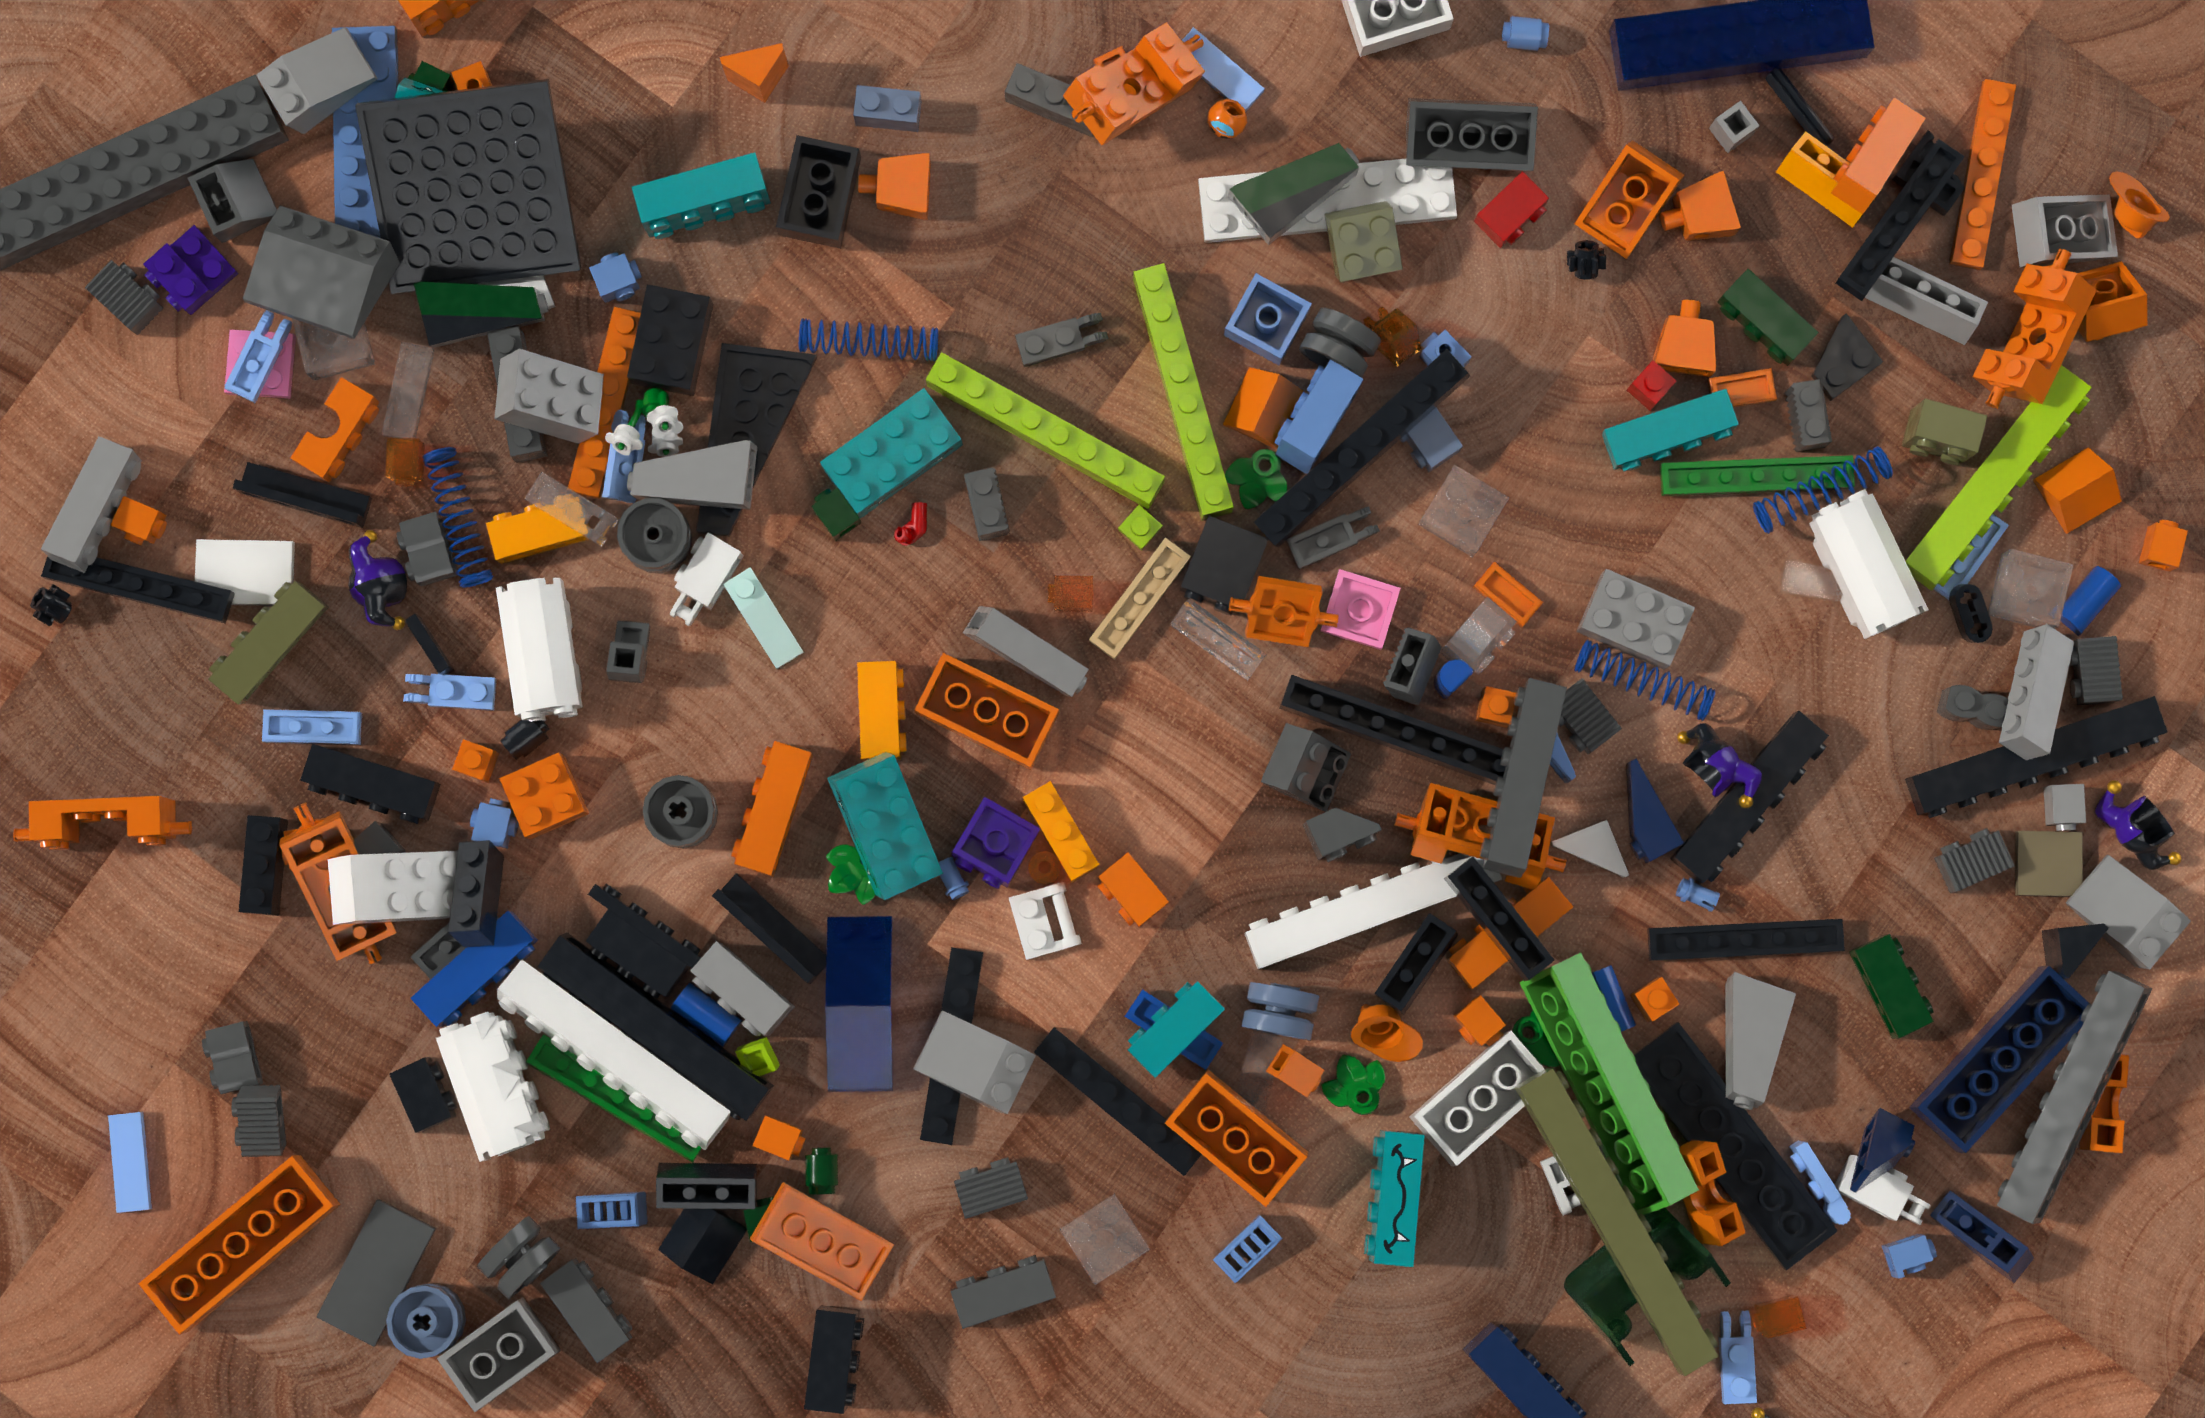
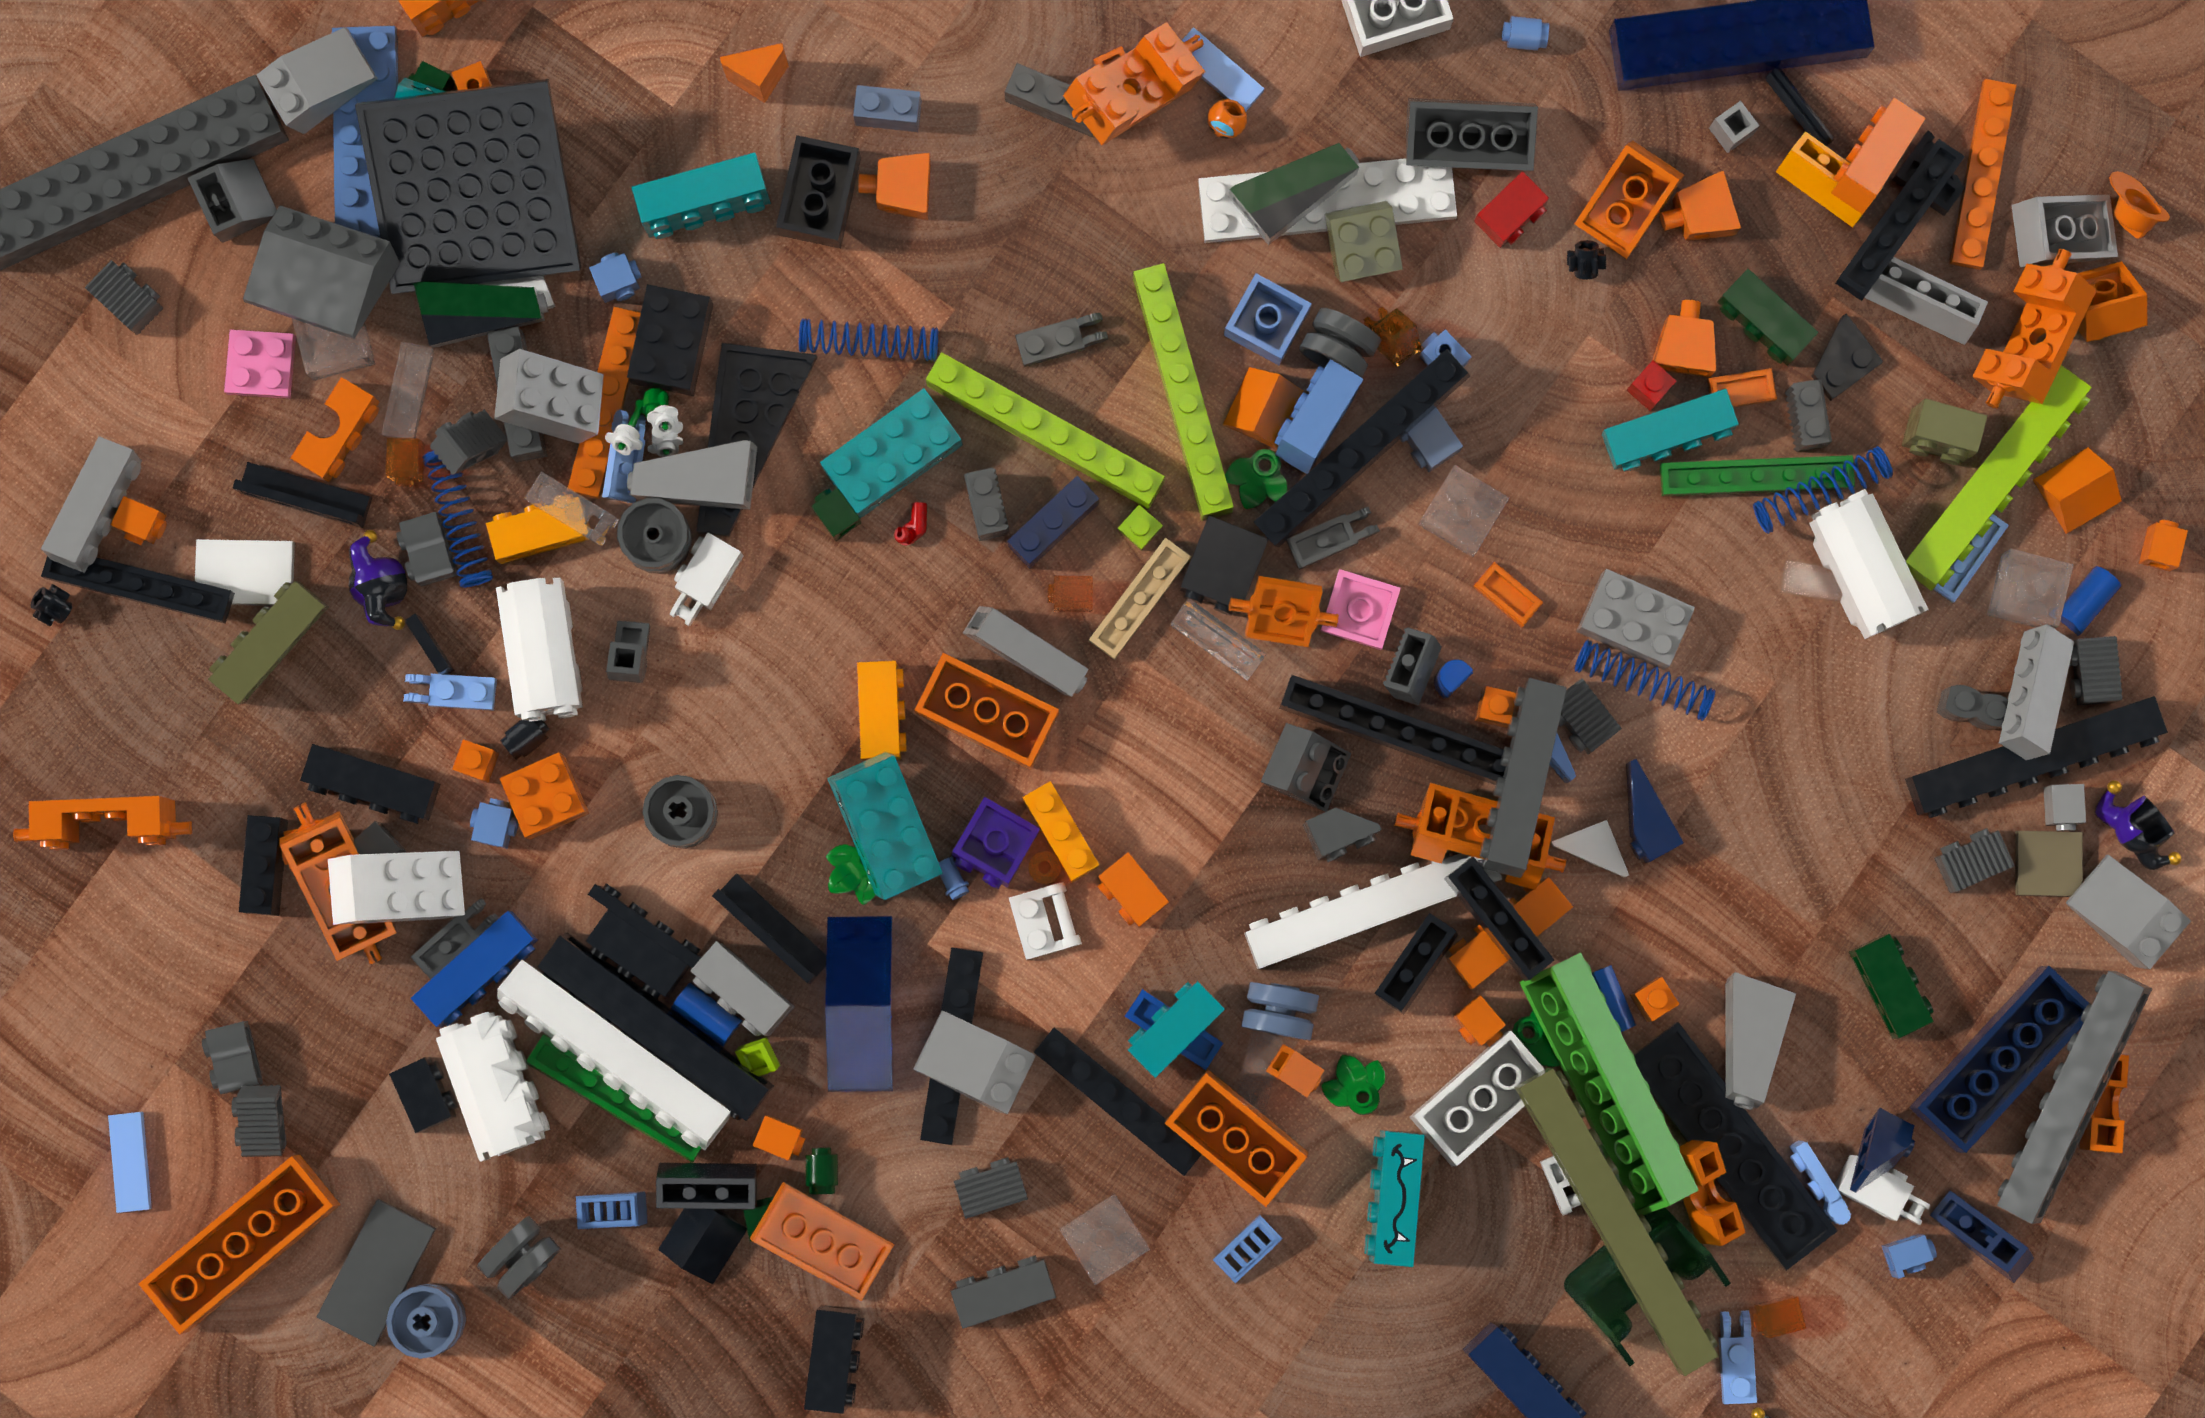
(189, 270): dark purple plate -> none
(257, 358): light blue hinge -> none
(311, 727): light blue tile -> none
(468, 441): none -> dark grey brick
(476, 893): black brick -> none
(498, 1354): light grey brick -> none
(587, 1309): dark grey brick -> none
(763, 618): light aqua slope -> none
(773, 808): orange brick -> none
(1053, 522): none -> dark blue brick
(1385, 1034): orange piece -> none
(1479, 635): clear brick -> none
(1697, 894): medium blue pin -> none
(1719, 763): piece -> none
(1728, 822): black brick -> none
(1745, 939): black plate -> none
(1974, 612): black beam -> none
(2069, 946): black slope -> none

